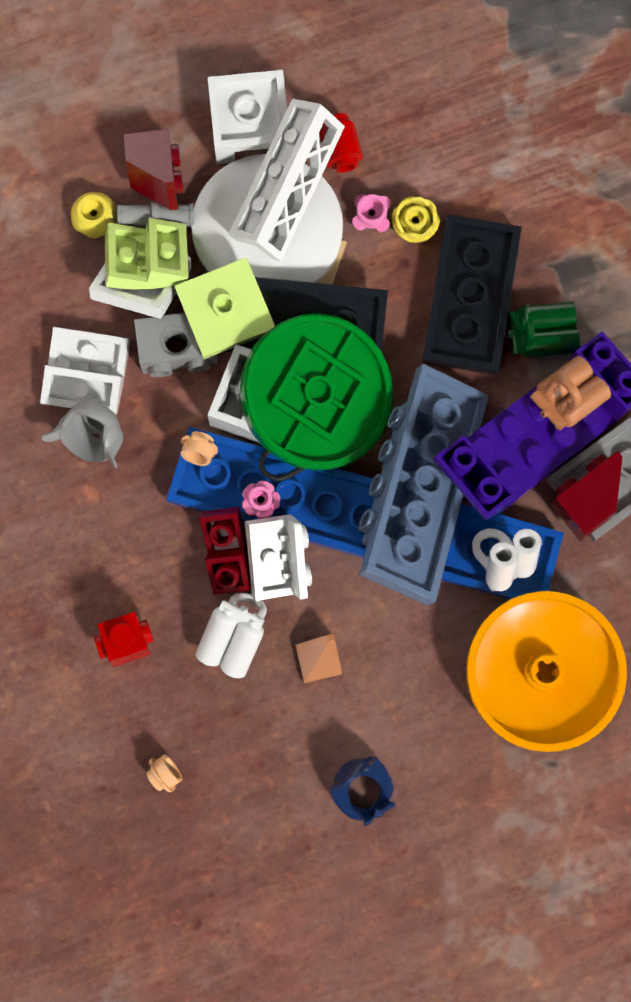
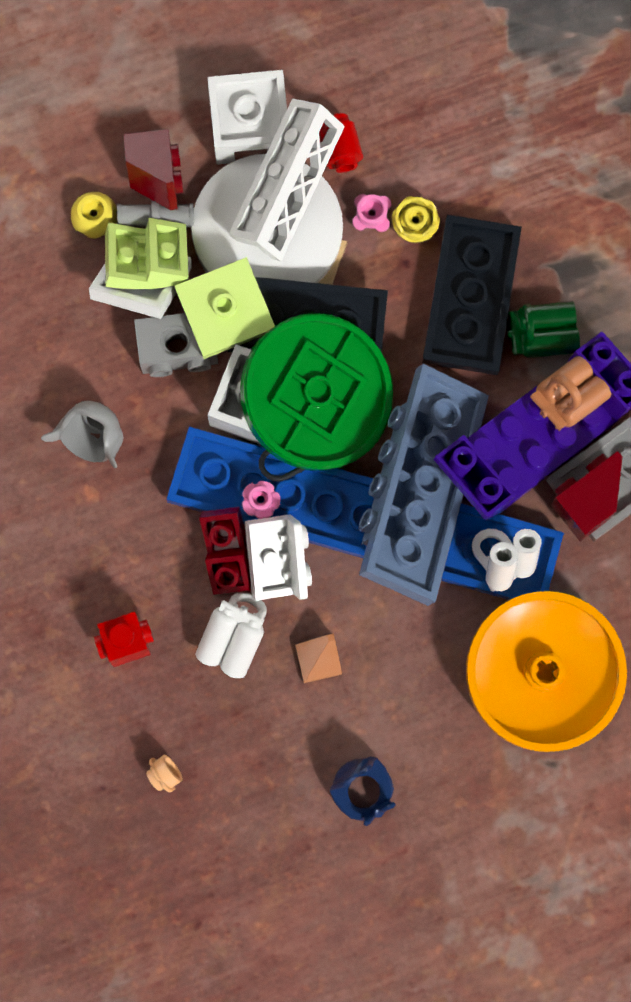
(84, 368): white slope -> none
(198, 448): light nougat plate -> none

